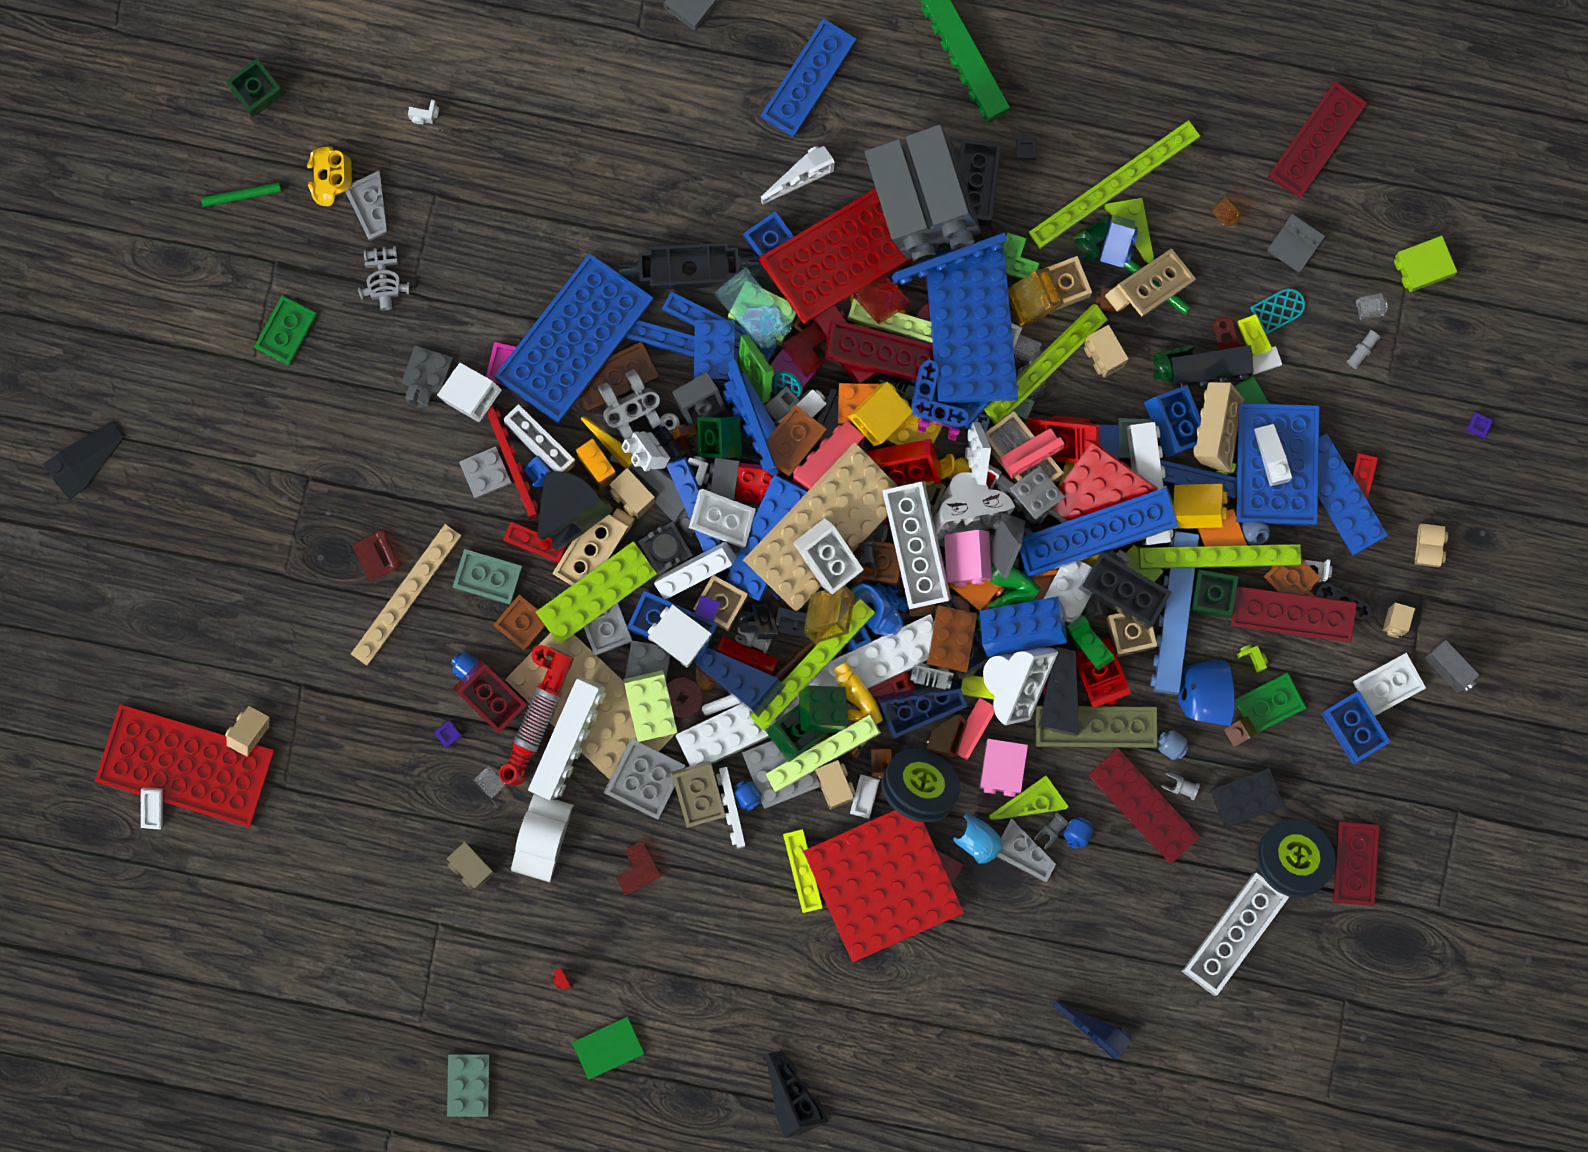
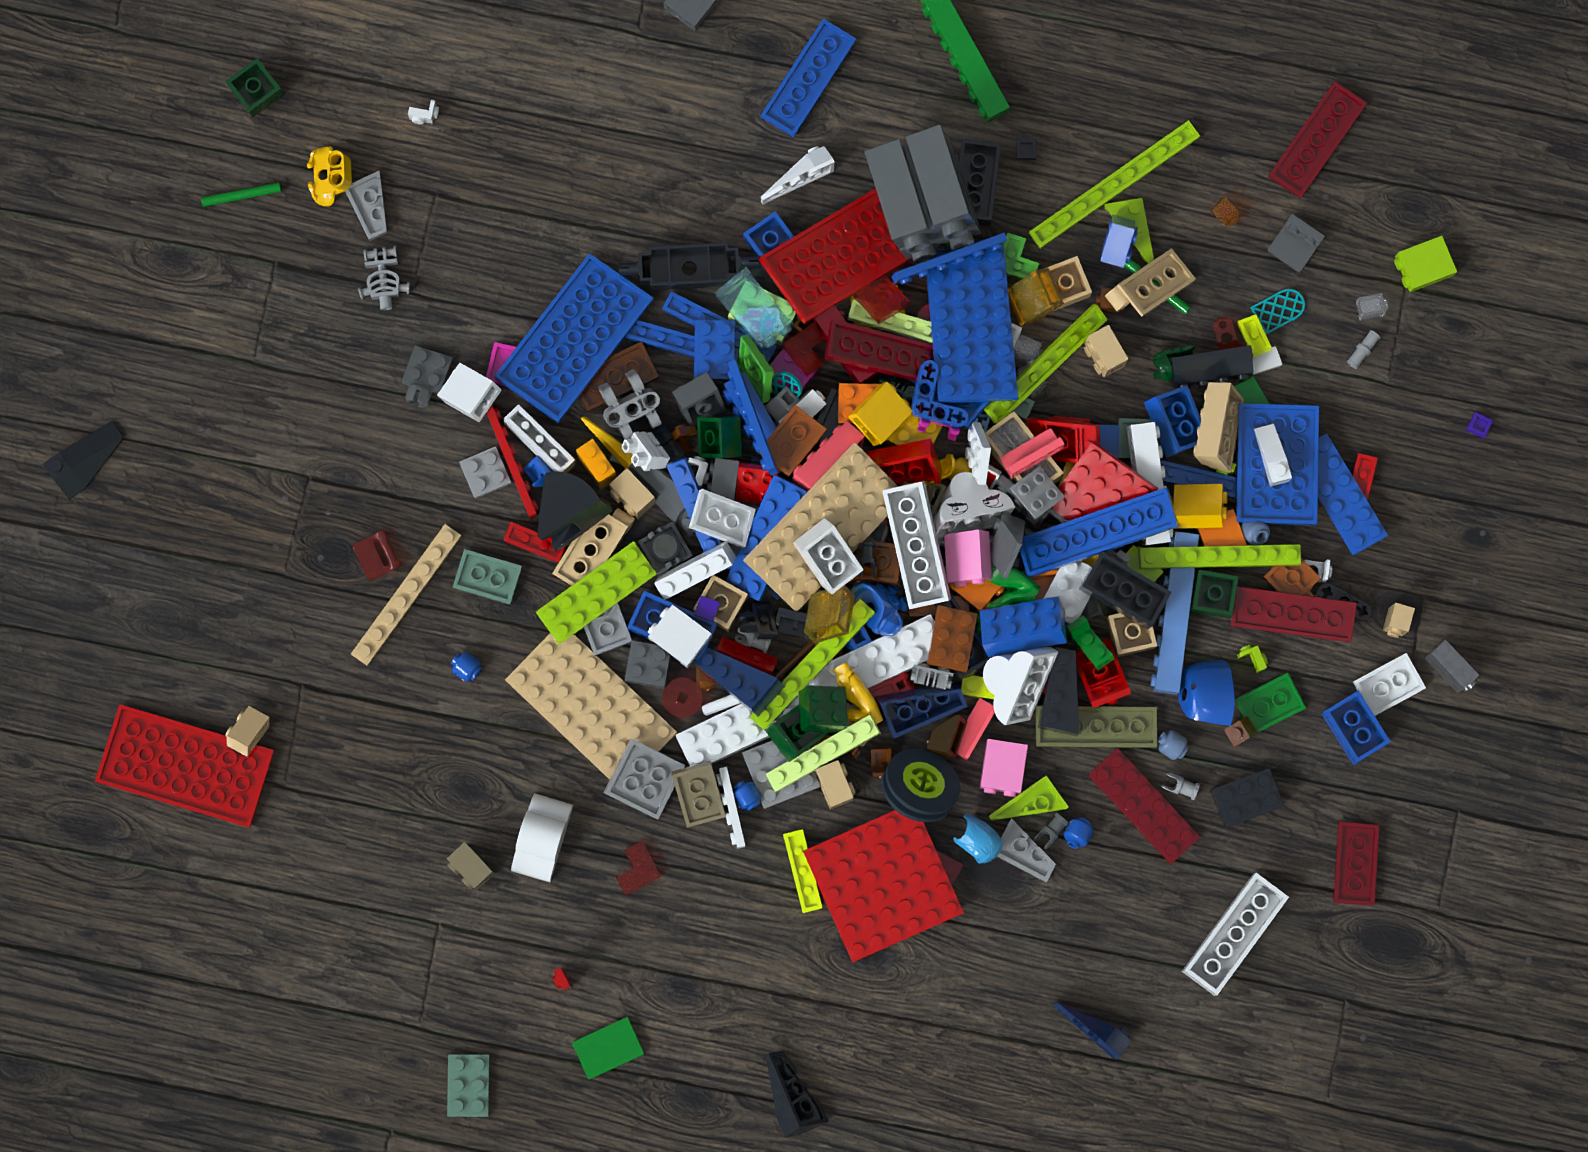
(151, 808): white tile -> none
(285, 330): green tile -> none
(447, 734): dark purple tile -> none
(489, 696): dark red brick -> none
(489, 782): clear panel -> none
(520, 623): dark orange plate -> none
(537, 716): red piece -> none
(567, 738): white brick -> none
(650, 705): yellowish green brick -> none
(671, 417): white plate -> none
(864, 796): white tile -> none
(1087, 238): dark green hair -> none
(1314, 854): black wheel -> none
(1430, 545): tan brick -> none

